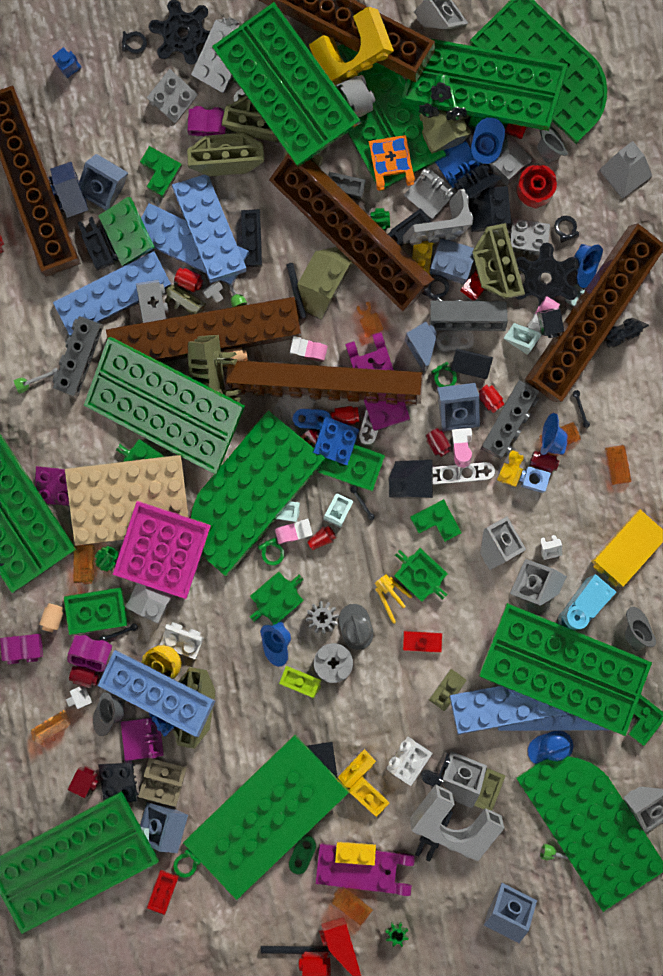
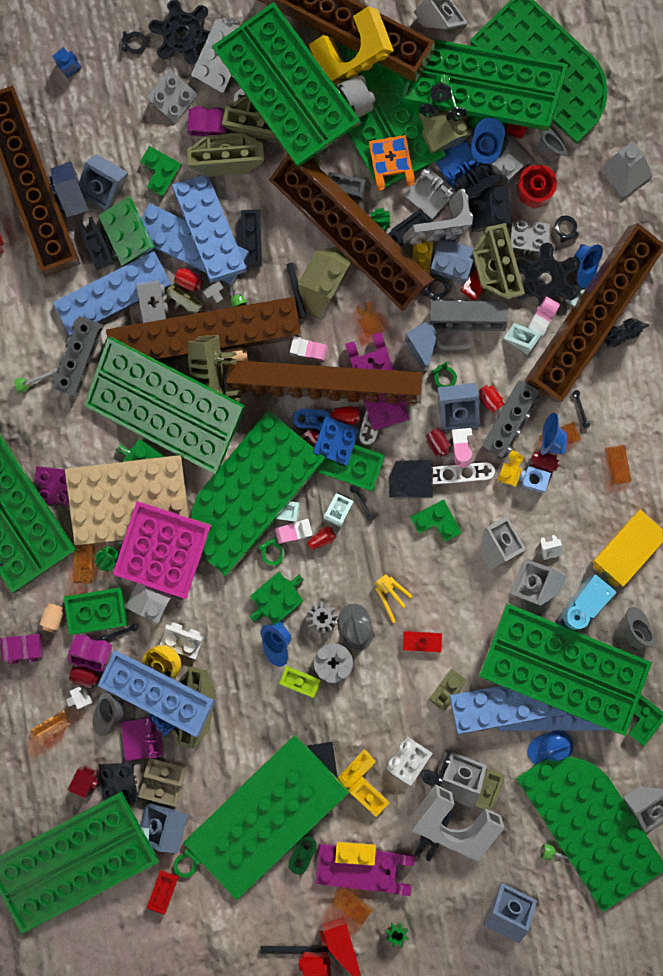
(420, 574): green plate -> none
(471, 363): black slope -> none
(550, 322): black brick -> none

